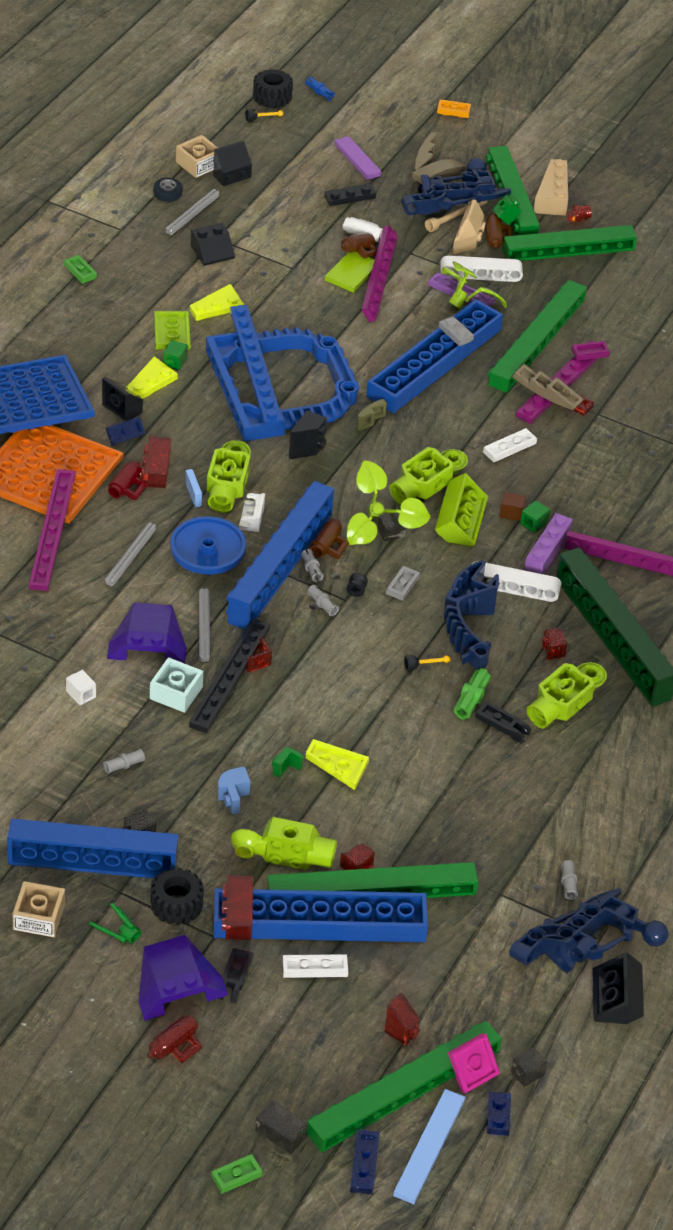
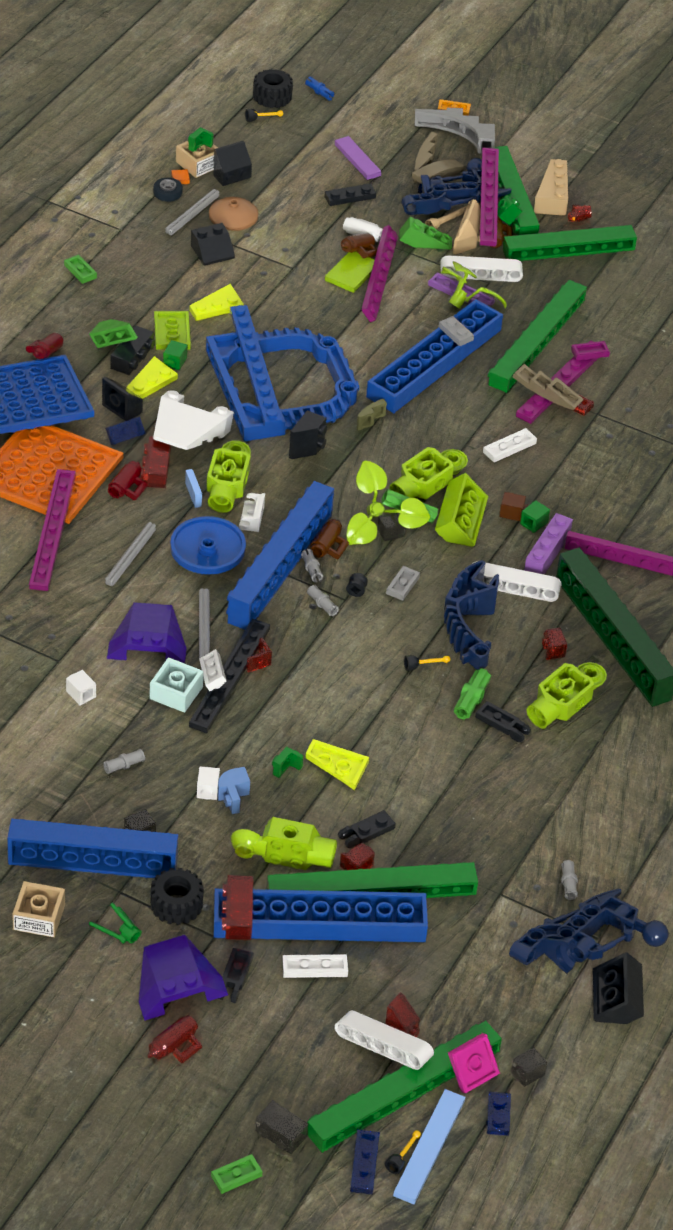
(45, 347): none -> dark red piece
(112, 332): none -> bright green slope
(130, 353): none -> black brick
(181, 175): none -> orange tile
(187, 425): none -> white wedge
(200, 137): none -> green bracket
(208, 783): none -> white brick
(213, 670): none -> white plate
(234, 213): none -> medium nougat dish
(367, 829): none -> black hinge
(384, 1040): none -> white beam
(394, 500): none -> bright green piece
(396, 1162): none -> black hinge
(423, 236): none -> bright green slope
(454, 121): none -> light grey arch
(489, 197): none -> magenta plate

